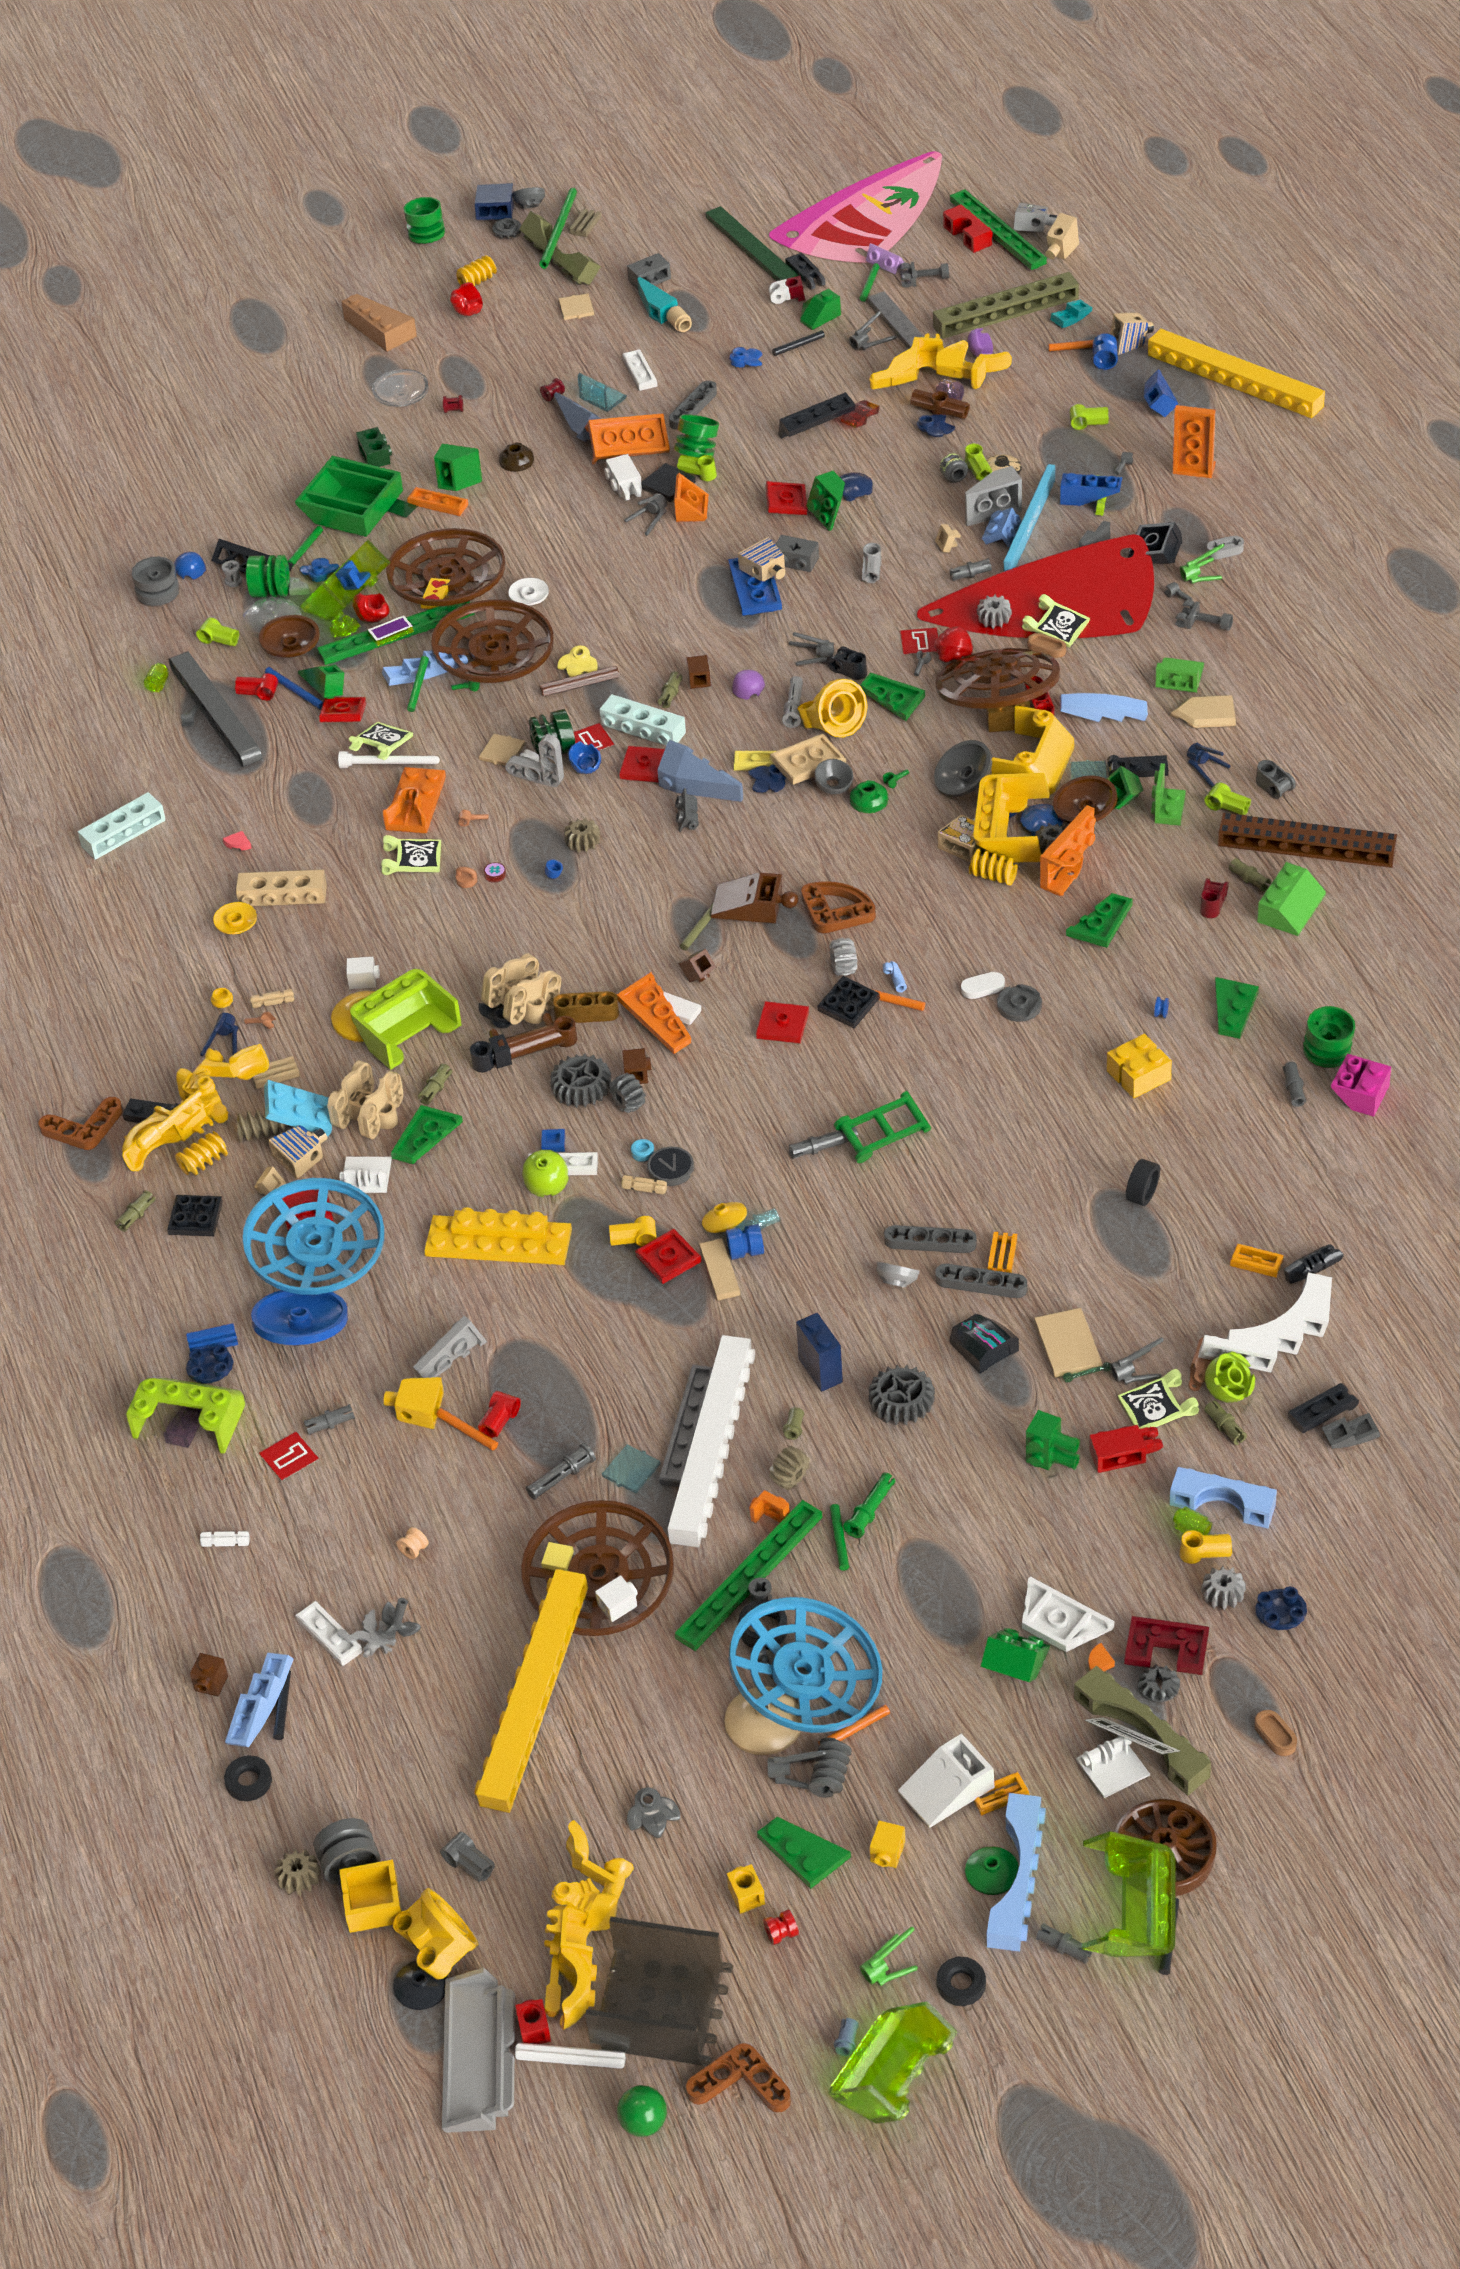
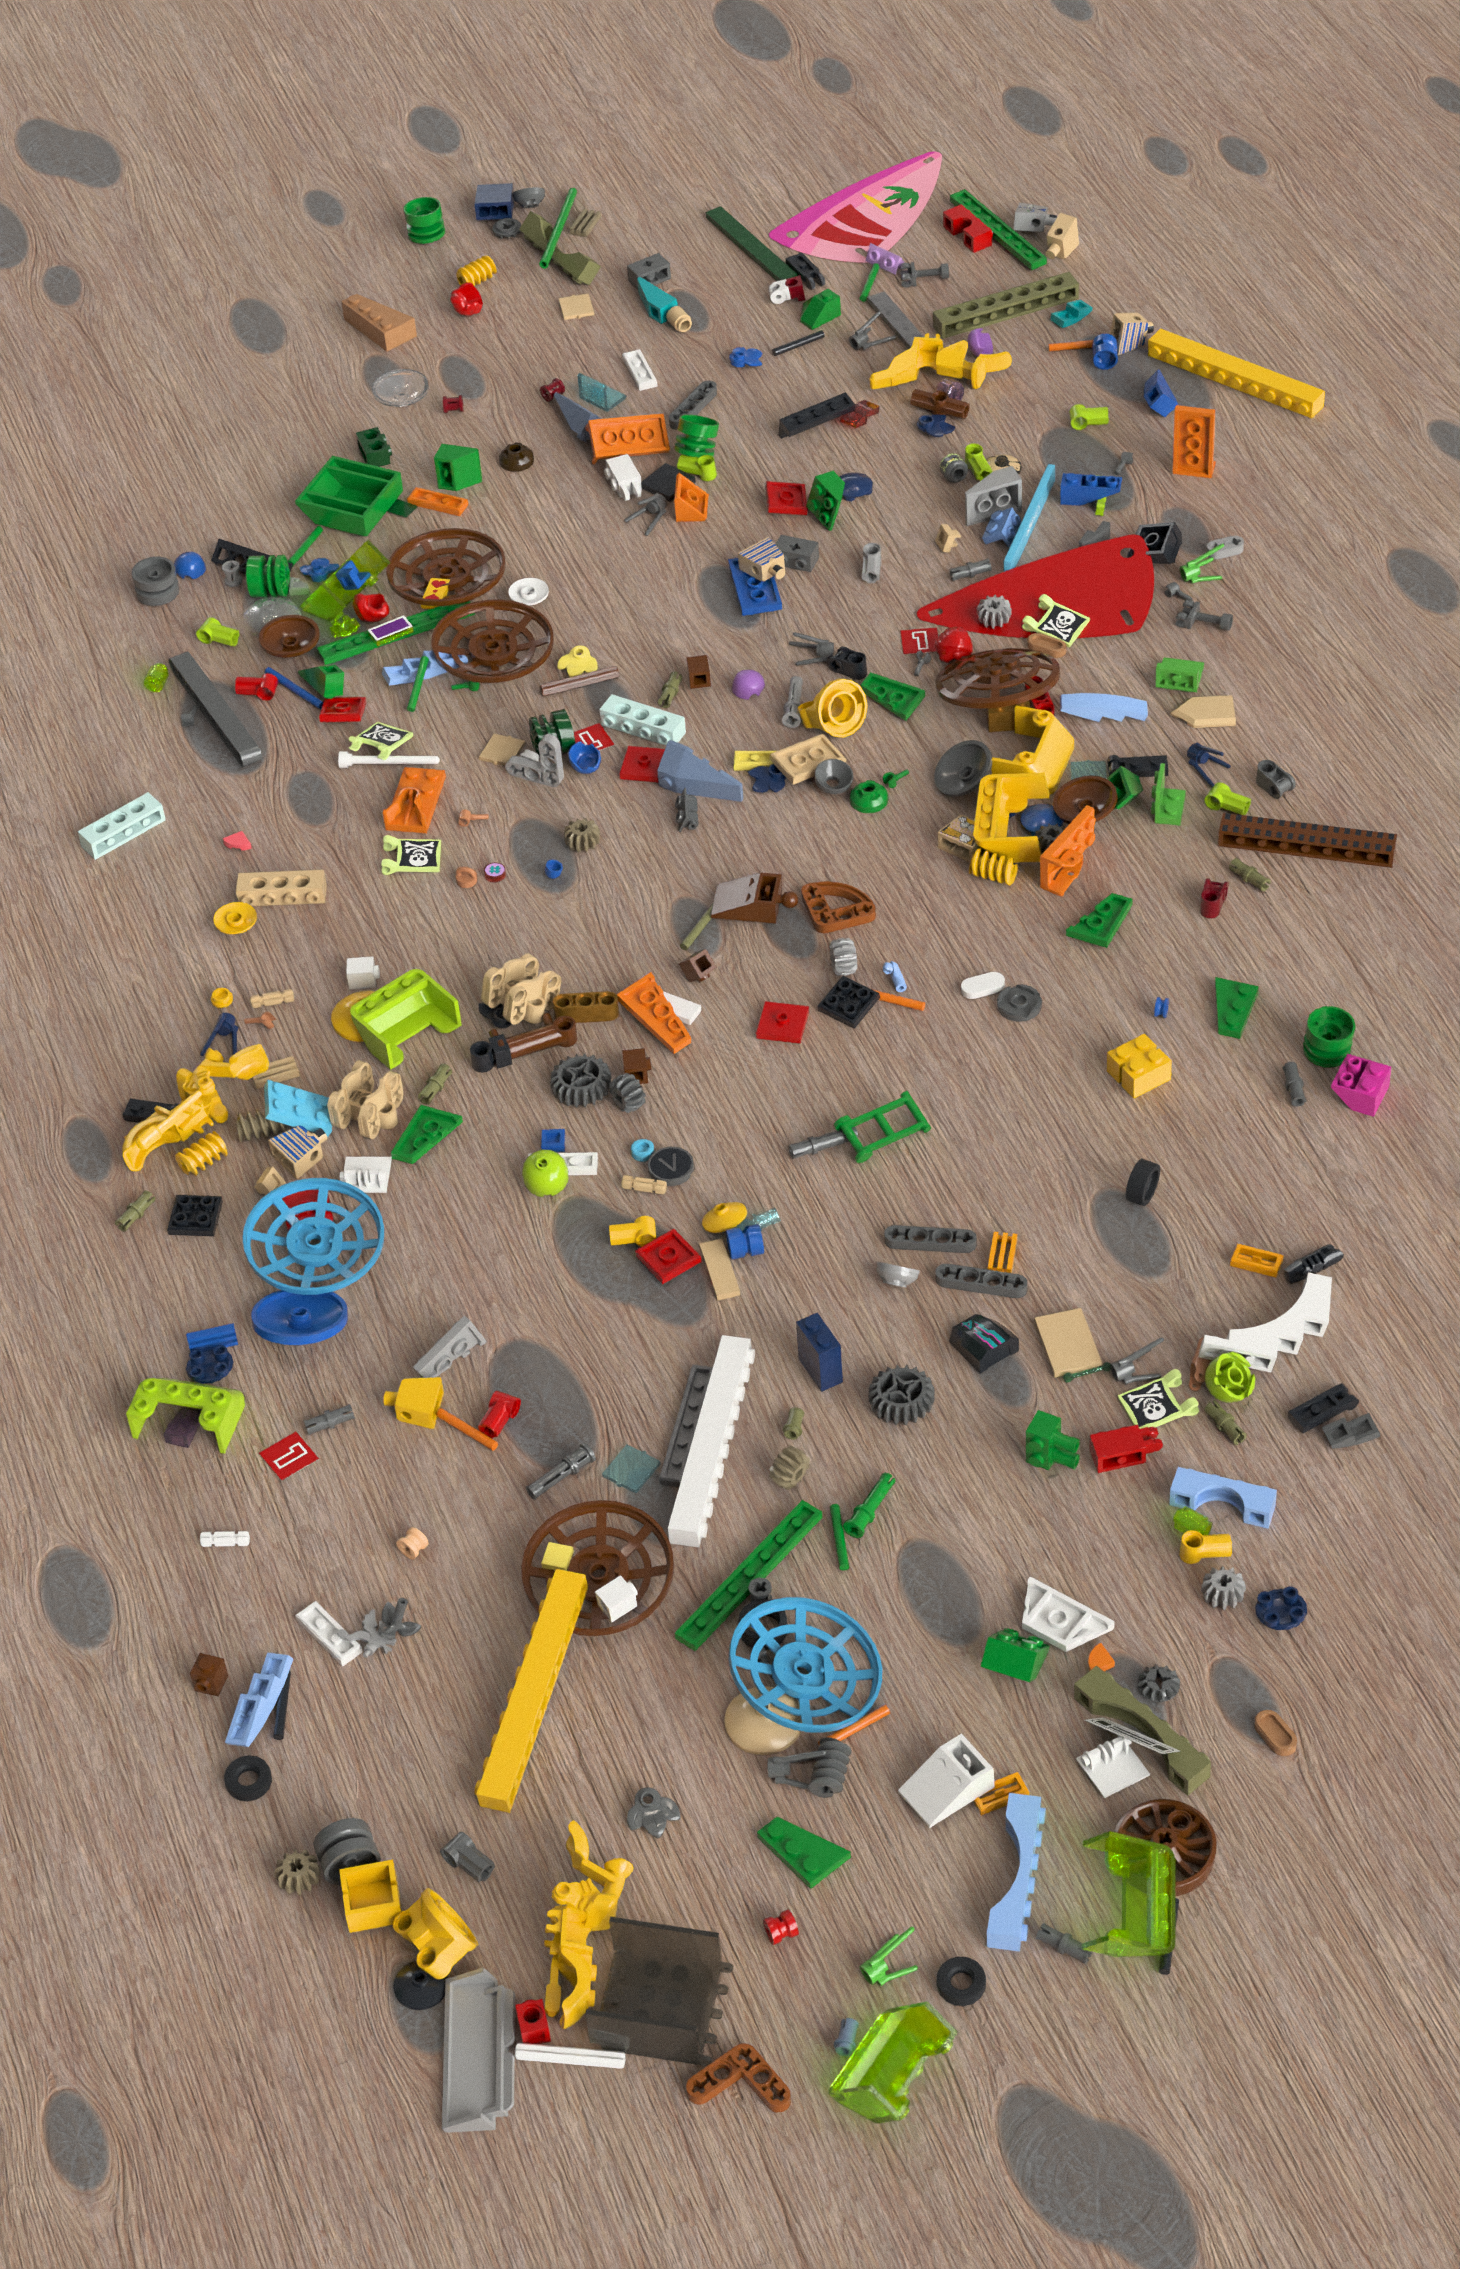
(57, 1125): dark orange beam -> none
(498, 1237): yellow plate -> none
(641, 2111): green piece -> none
(749, 1897): yellow brick -> none
(770, 1505): orange bracket -> none
(887, 1844): yellow brick -> none
(991, 1879): green dish -> none
(1150, 1633): dark red plate -> none
(1290, 900): bright green slope -> none

